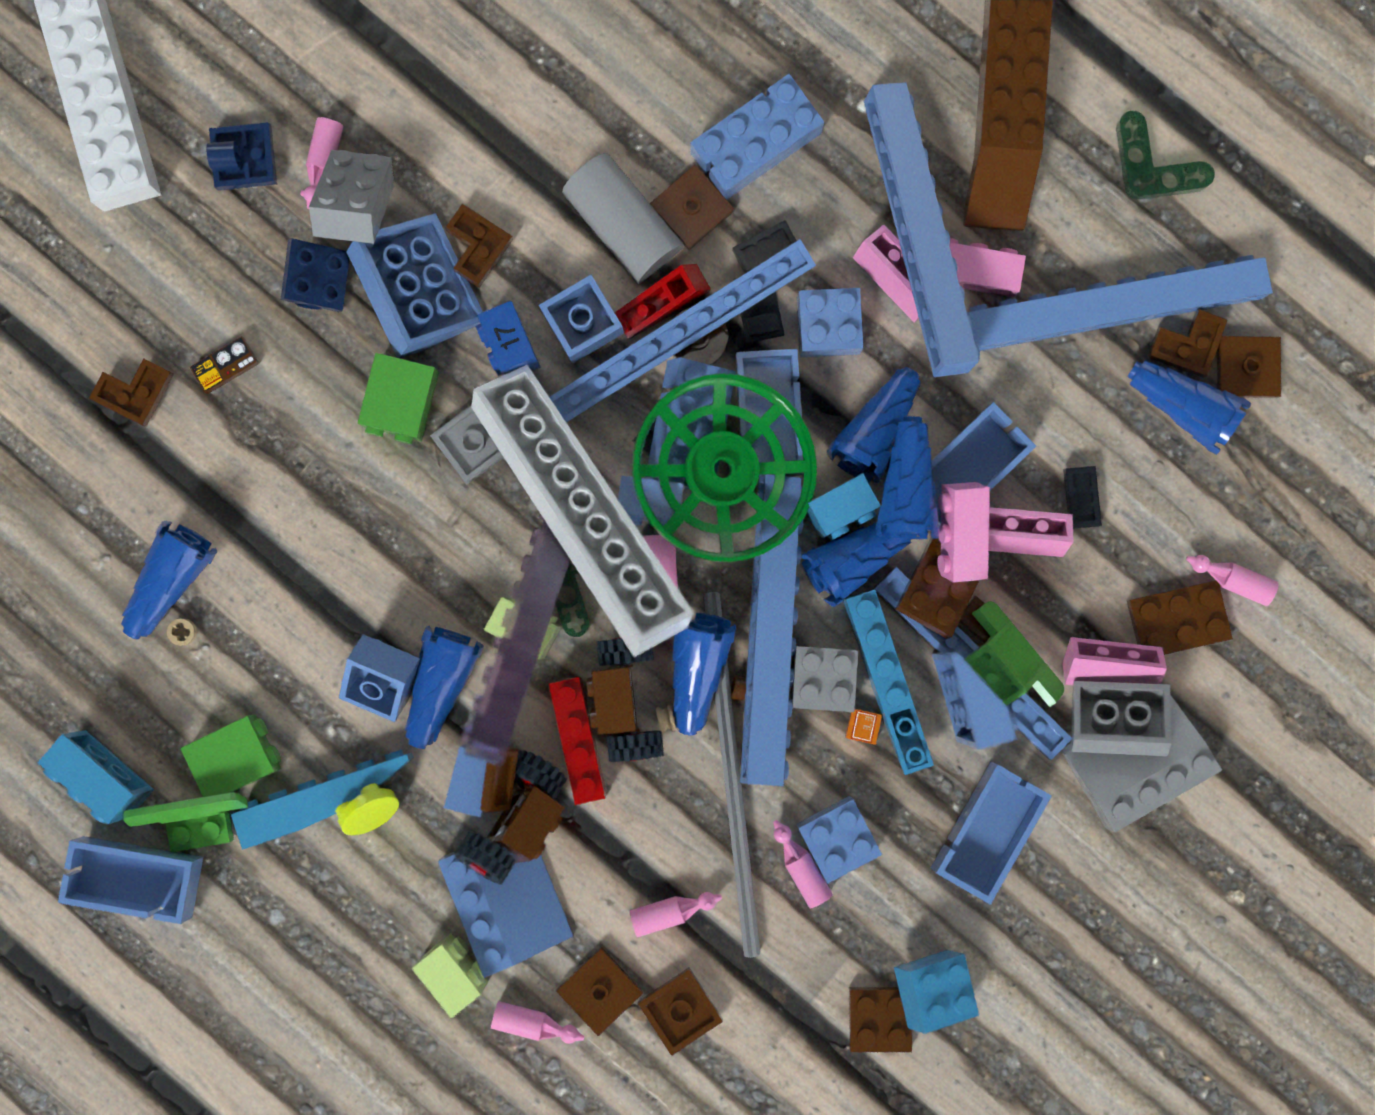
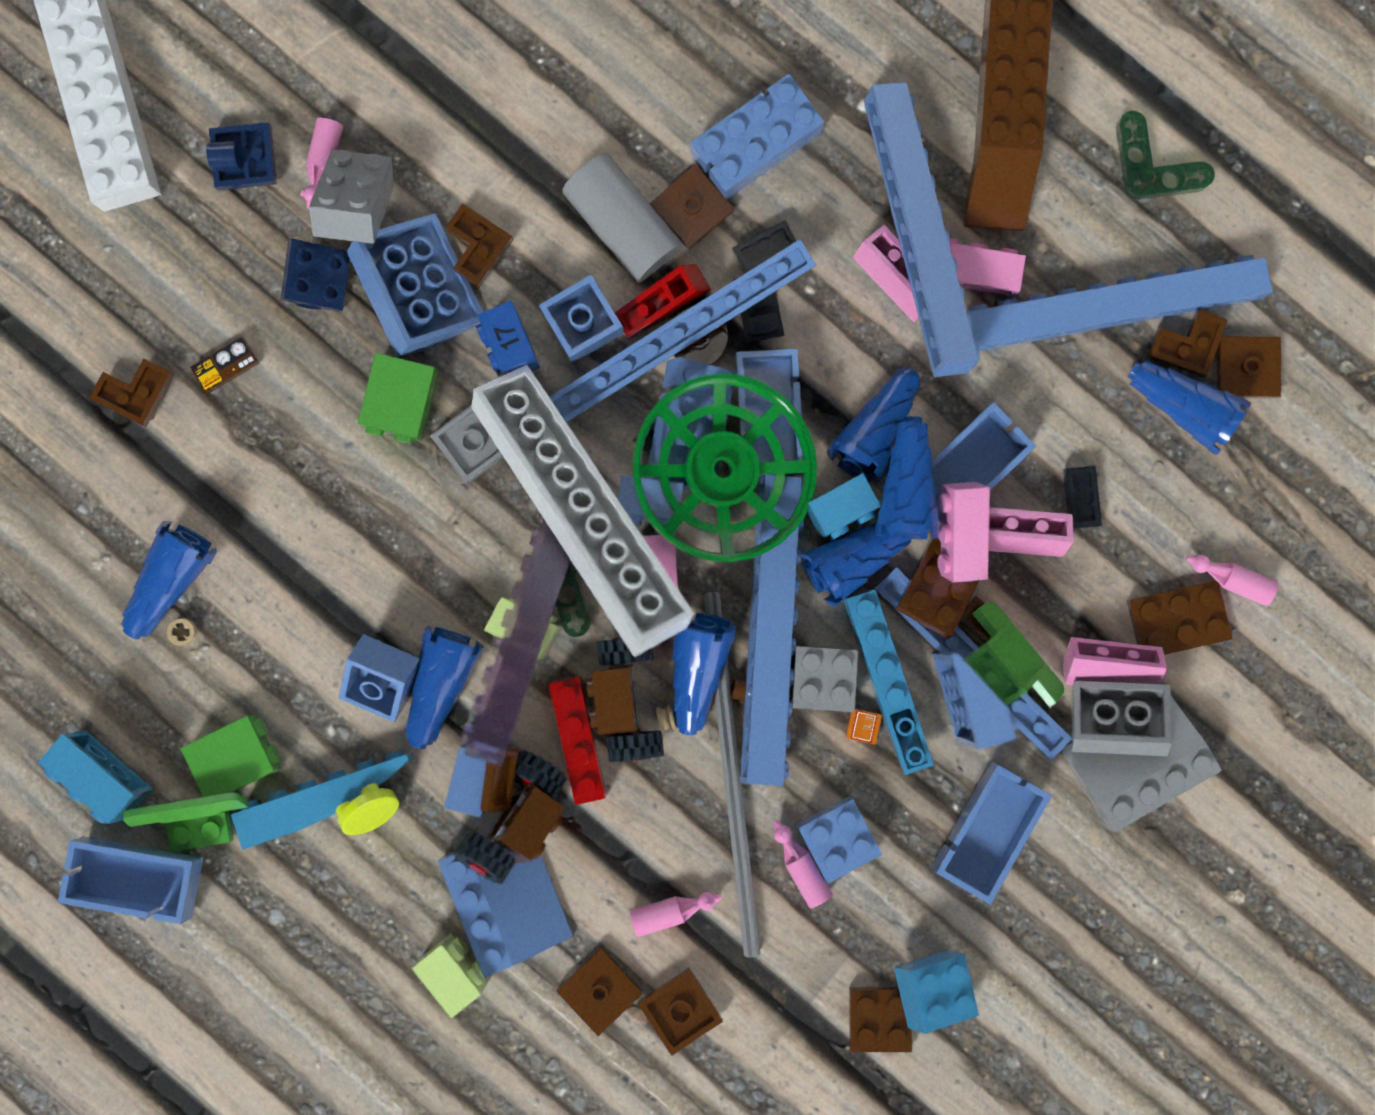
(531, 1024): bright pink wheel -> none
(829, 322): medium blue brick -> none

